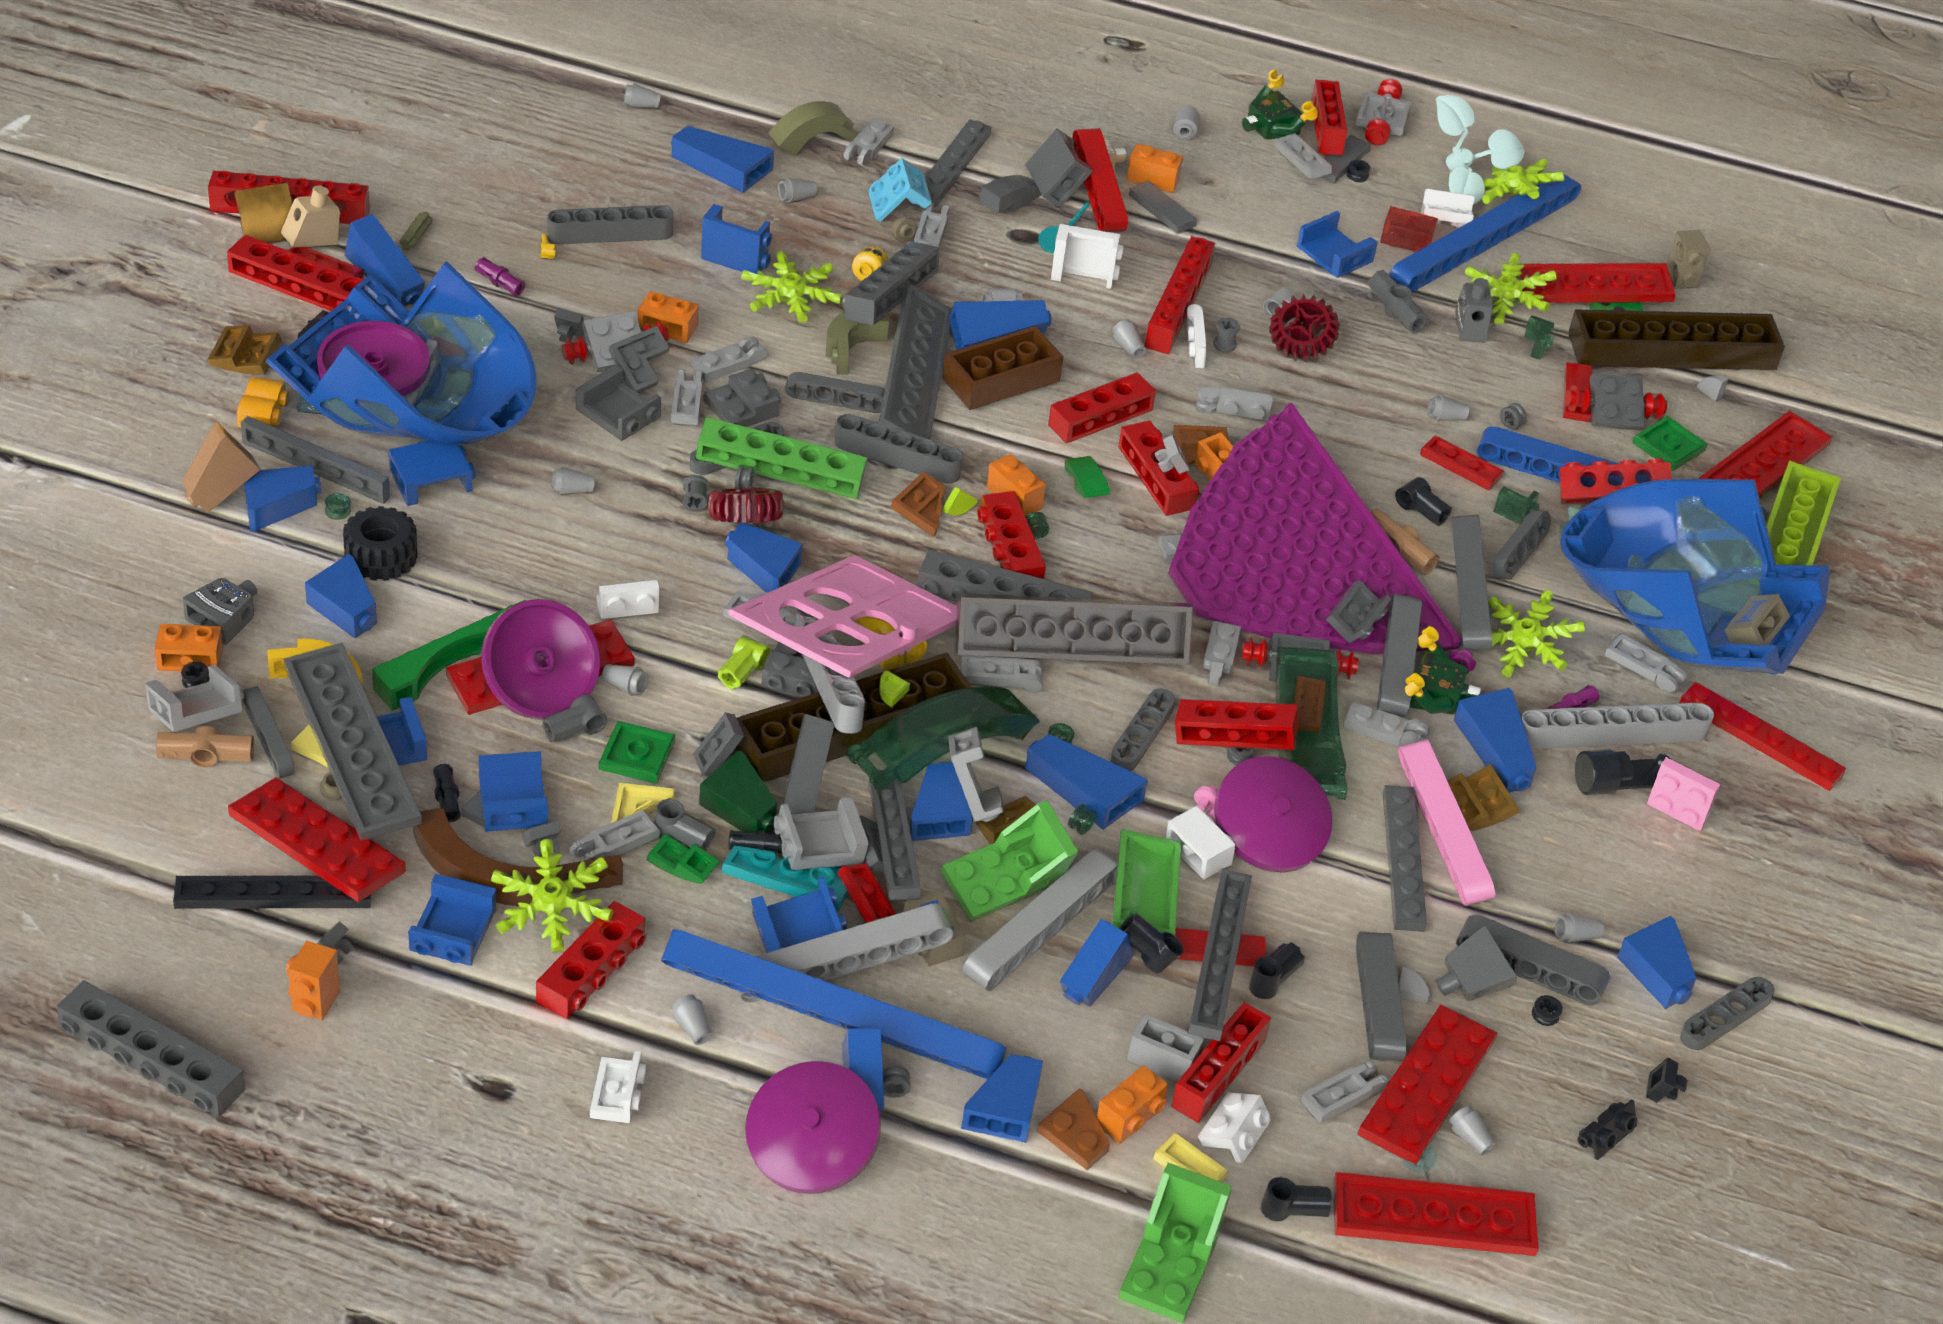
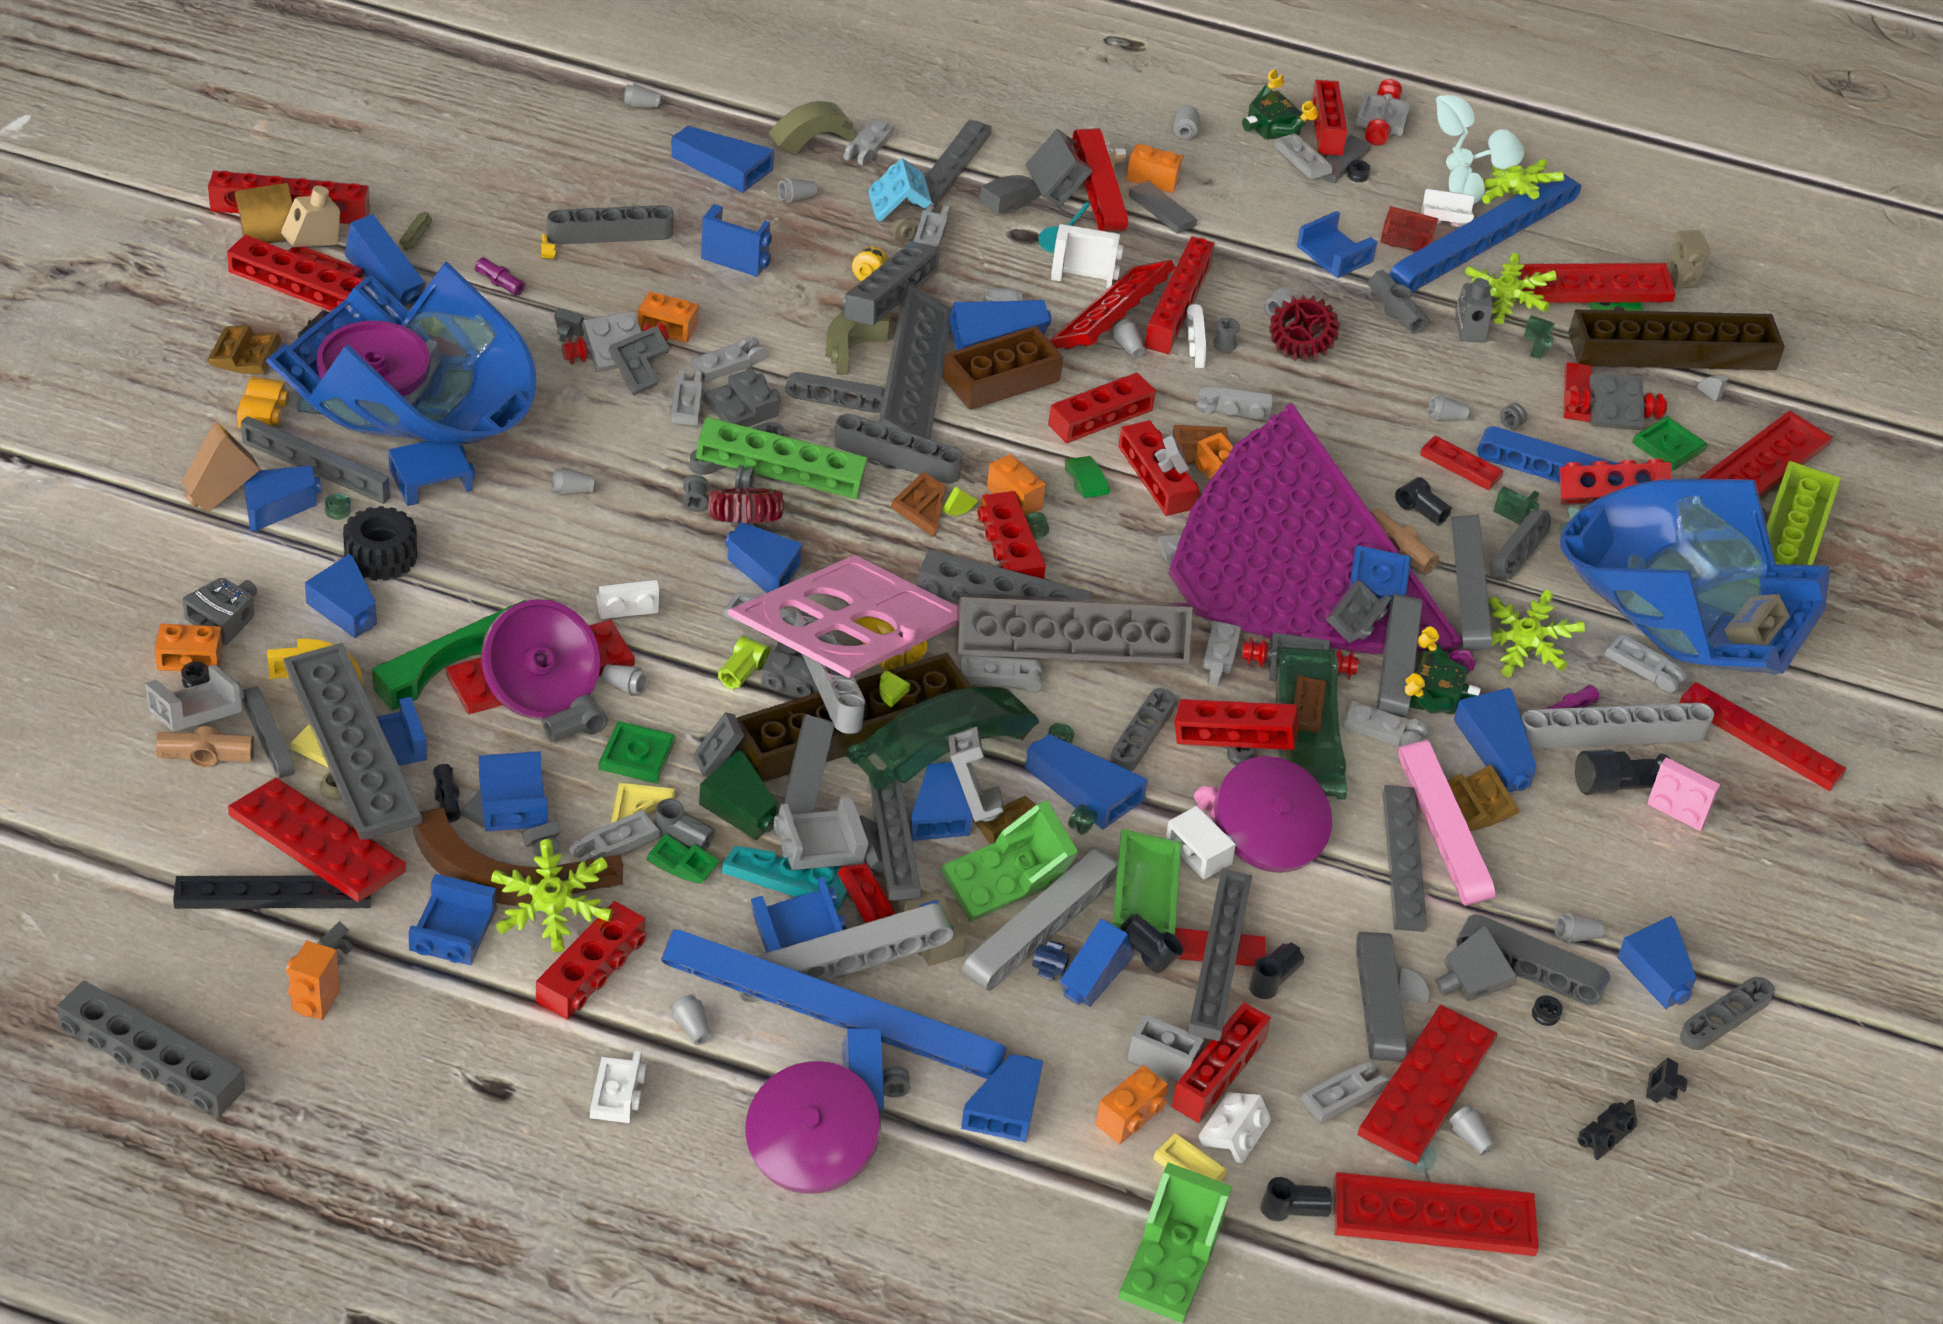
(616, 405): dark grey panel -> none
(755, 840): black pin -> none
(791, 287): lime piece -> none
(1051, 960): none -> dark blue gear
(1076, 1130): dark orange wing -> none
(1112, 305): none -> red plate
(1380, 571): none -> blue tile

